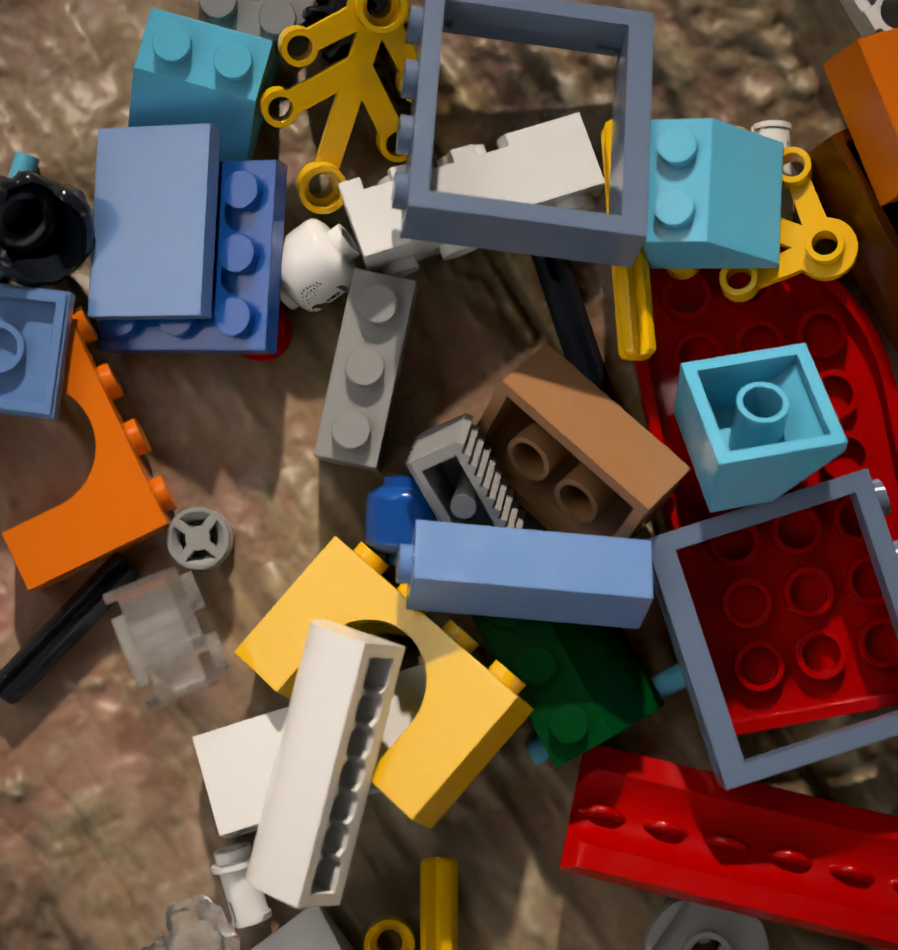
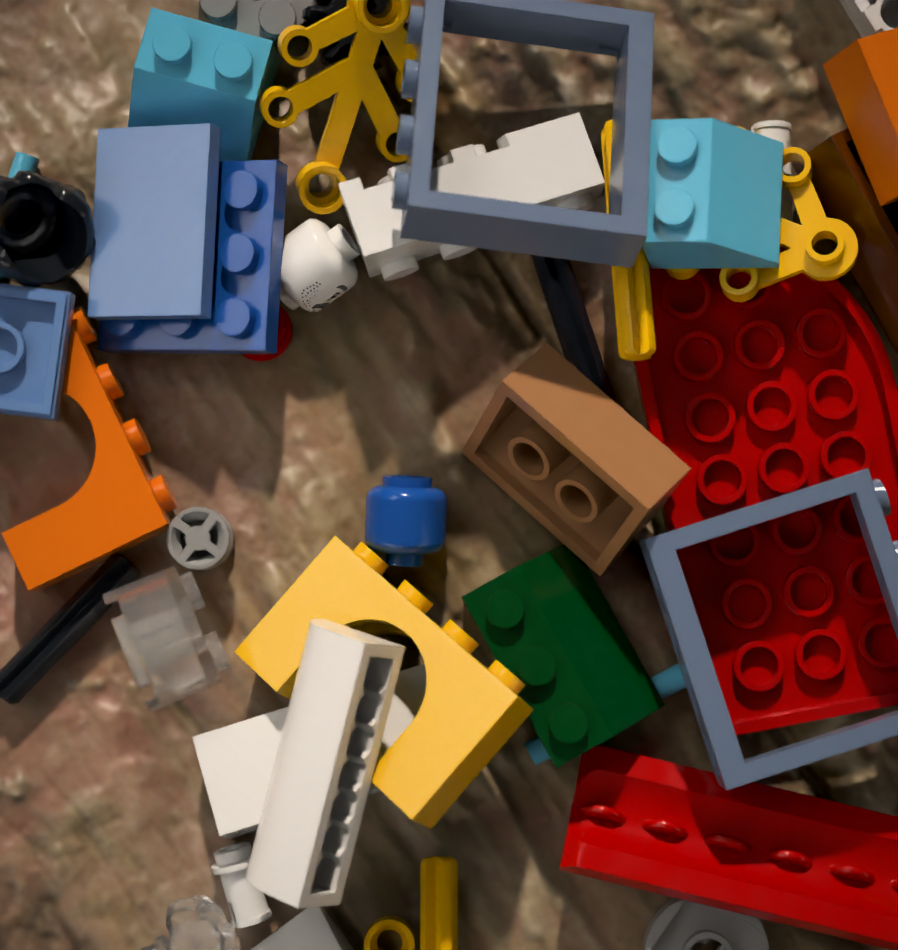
(366, 370): light grey brick -> none
(462, 477): light grey brick -> none
(526, 574): medium blue brick -> none
(755, 424): medium azure slope -> none

